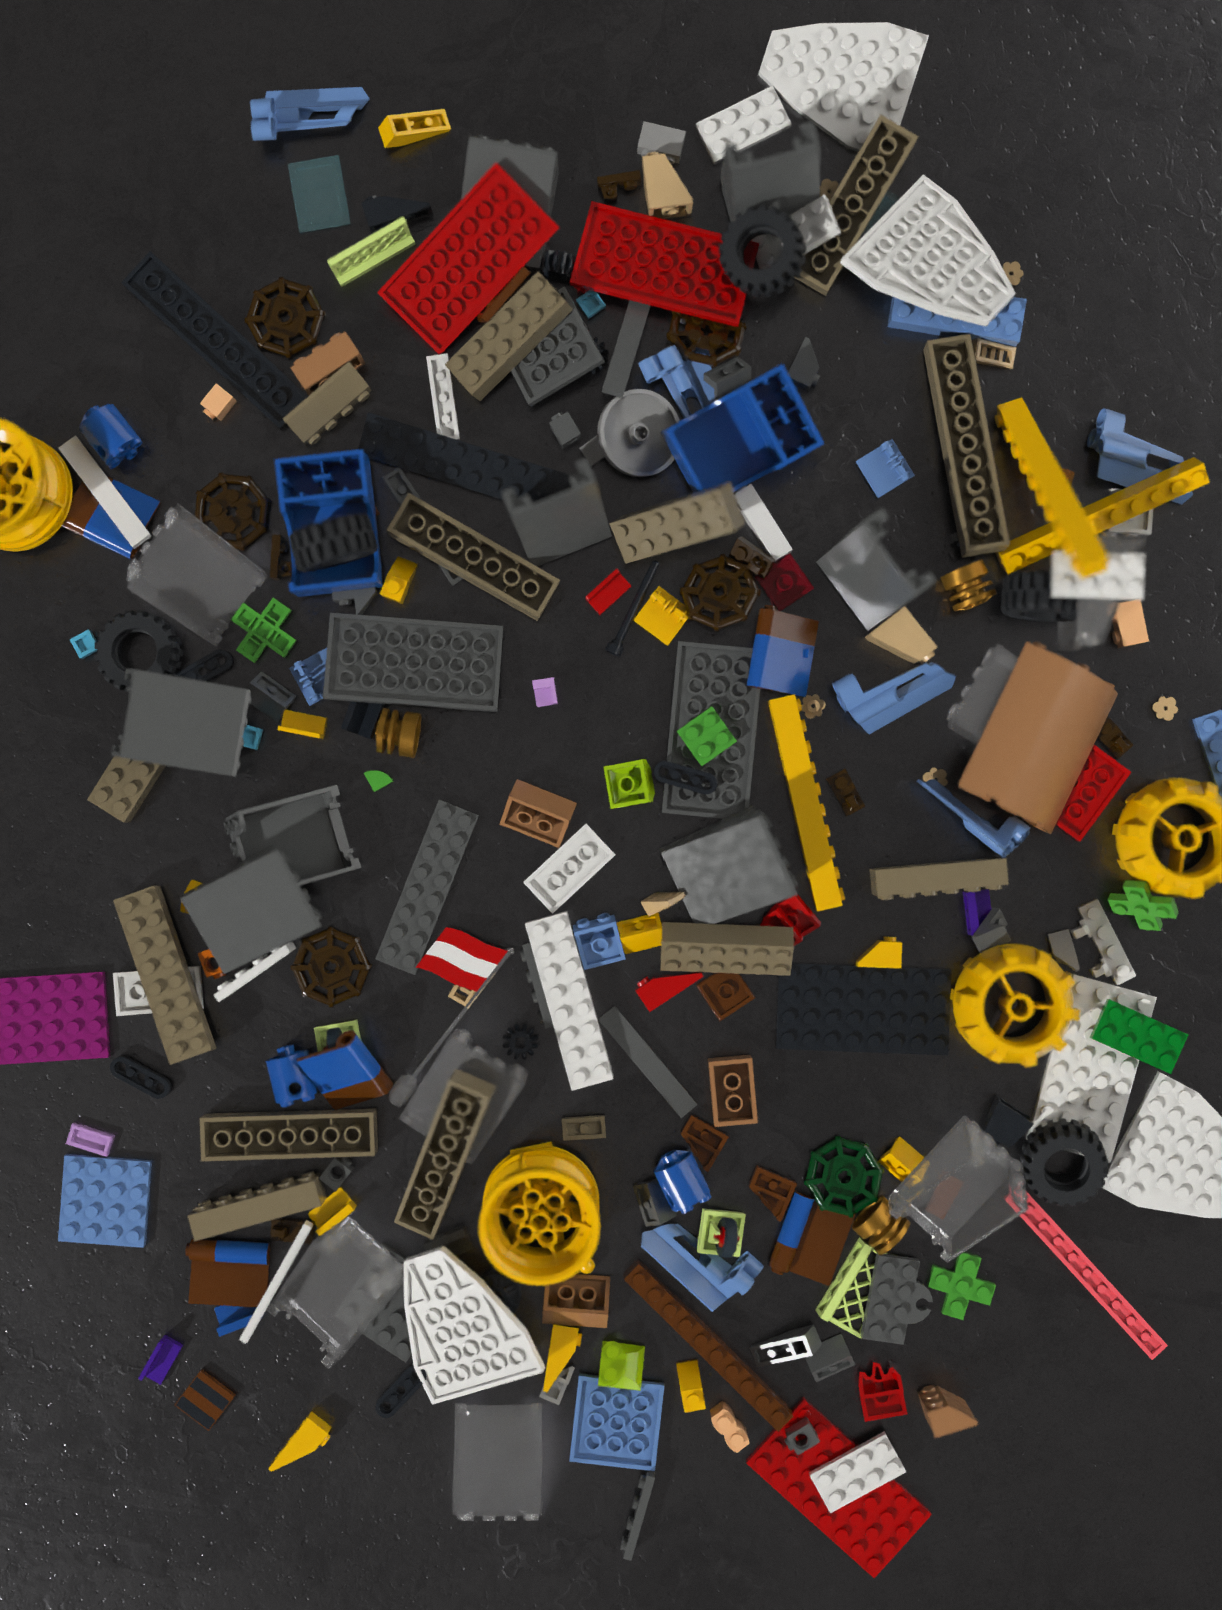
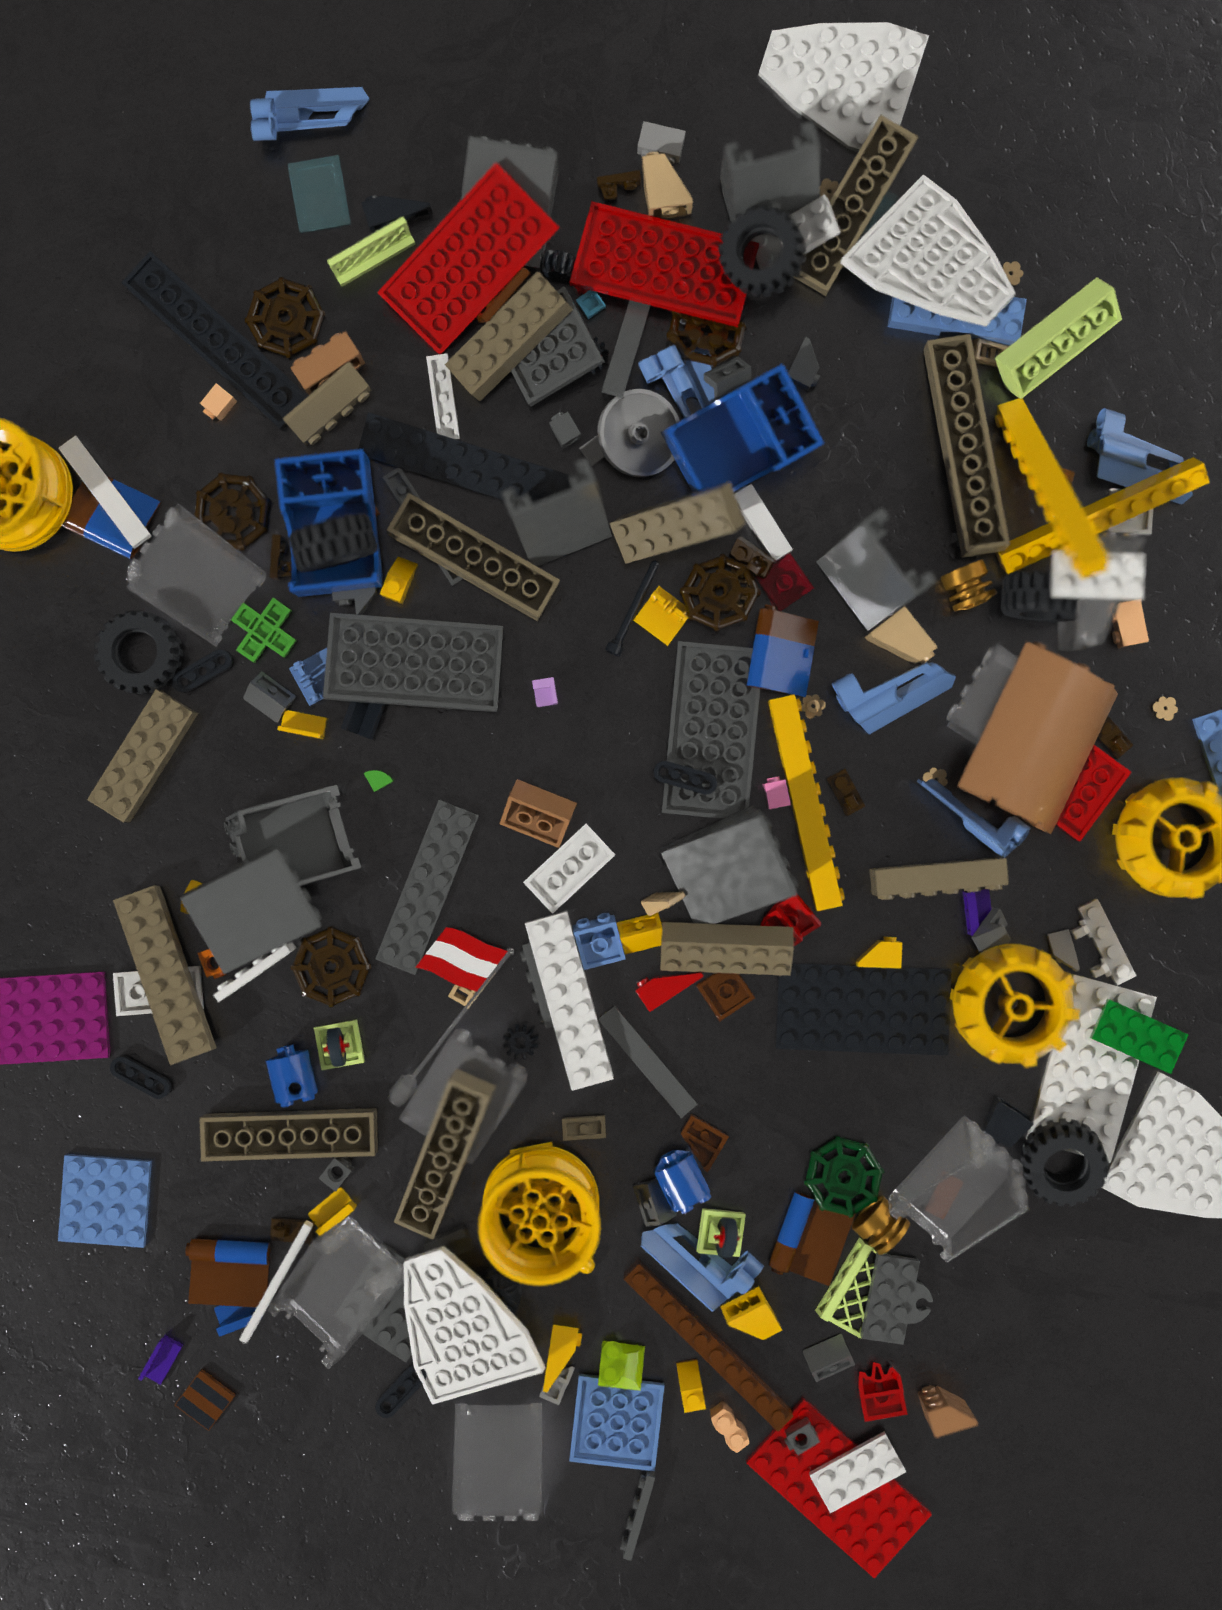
(84, 644): medium azure plate -> none
(90, 1139): lavender tile -> none
(110, 434): blue cylinder -> none
(184, 723): dark grey windscreen -> none
(252, 737): medium azure plate -> none
(257, 1206): dark tan brick -> none
(304, 1441): yellow slope -> none
(346, 1072): blue door -> none
(398, 732): pearl gold wheel -> none
(413, 127): yellow slope -> none
(577, 1301): medium nougat slope -> none
(608, 592): red panel -> none
(629, 783): lime slope -> none
(706, 736): bright green plate -> none
(732, 1090): medium nougat brick -> none
(743, 124): white plate -> none
(752, 1315): none -> yellow slope
(772, 1190): reddish brown wing -> none
(776, 793): none -> bright pink brick
(787, 1346): dark grey slope -> none
(885, 468): medium blue hinge -> none
(900, 1159): yellow panel -> none
(961, 1285): bright green plate -> none
(1058, 338): none -> yellowish green brick
(1092, 1279): coral plate -> none
(1145, 907): bright green plate -> none

